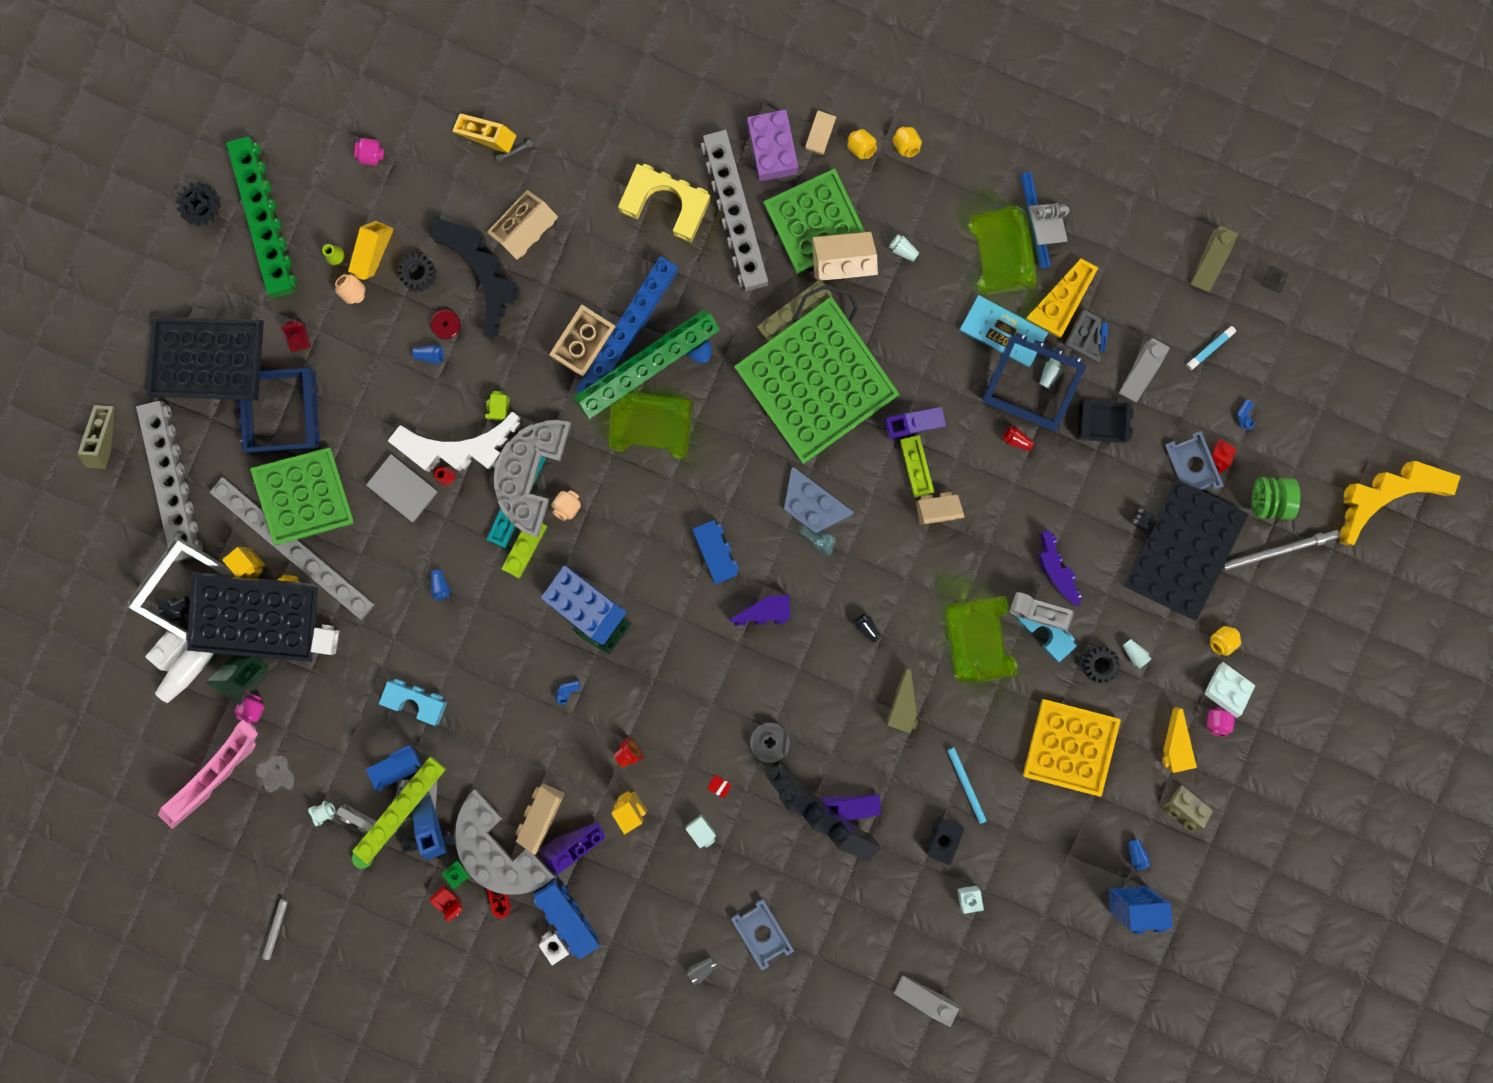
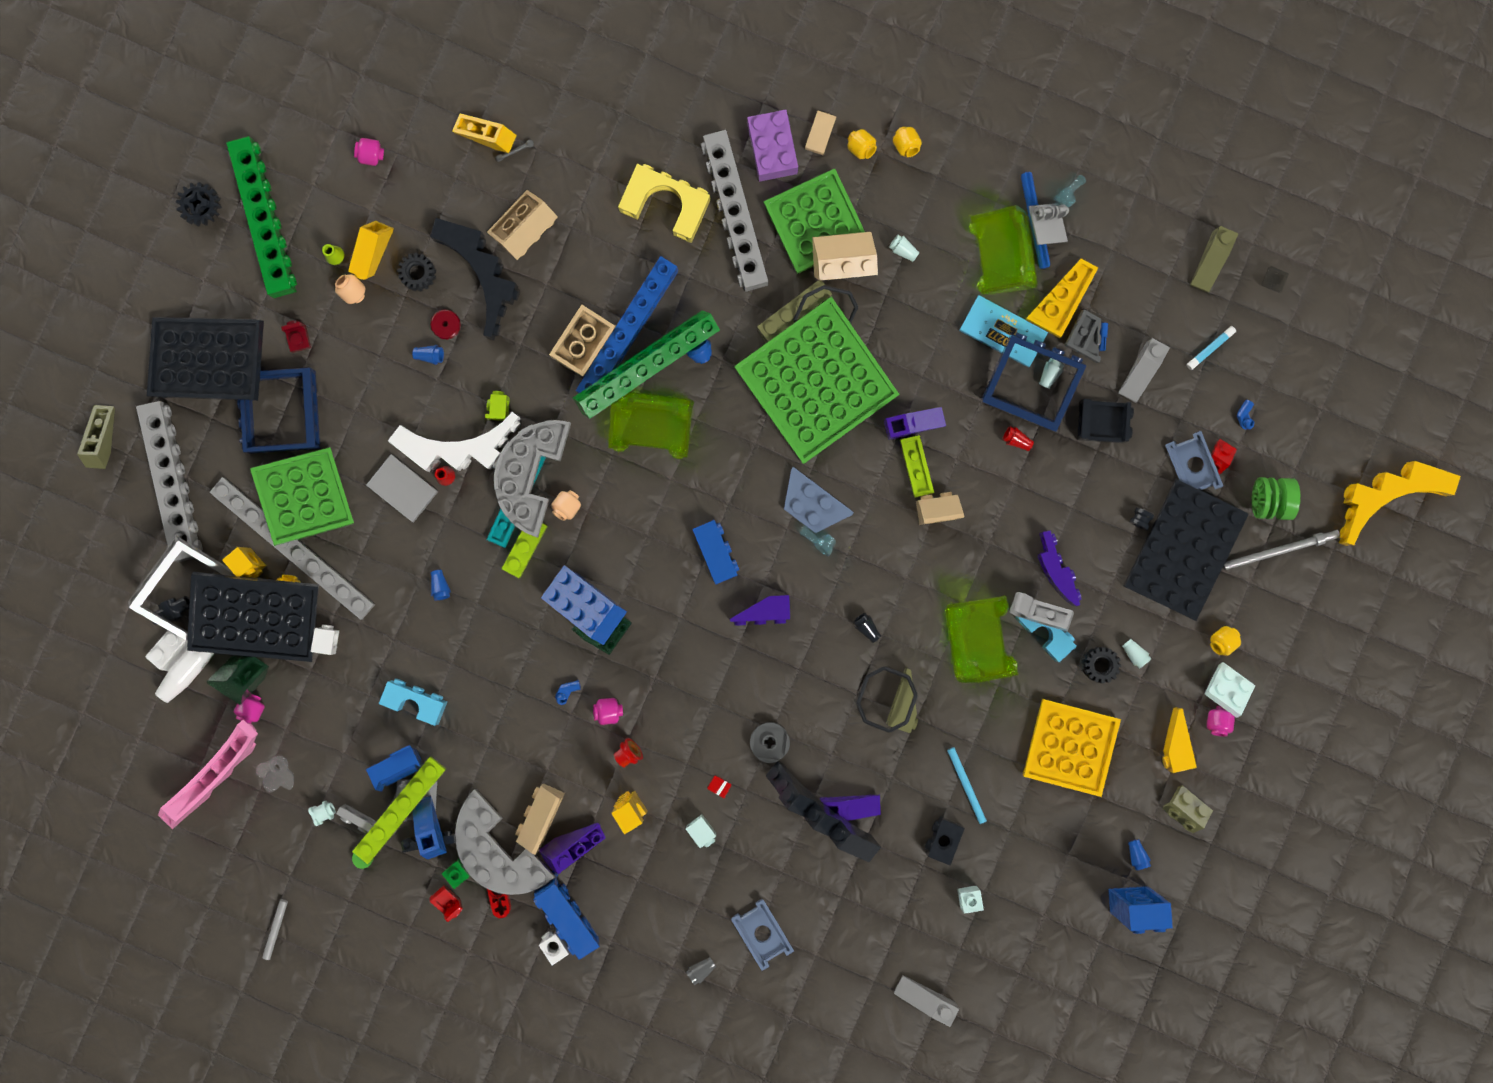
(607, 711): none -> dark pink head
(910, 708): none -> black piece
(1067, 195): none -> clear light blue bar

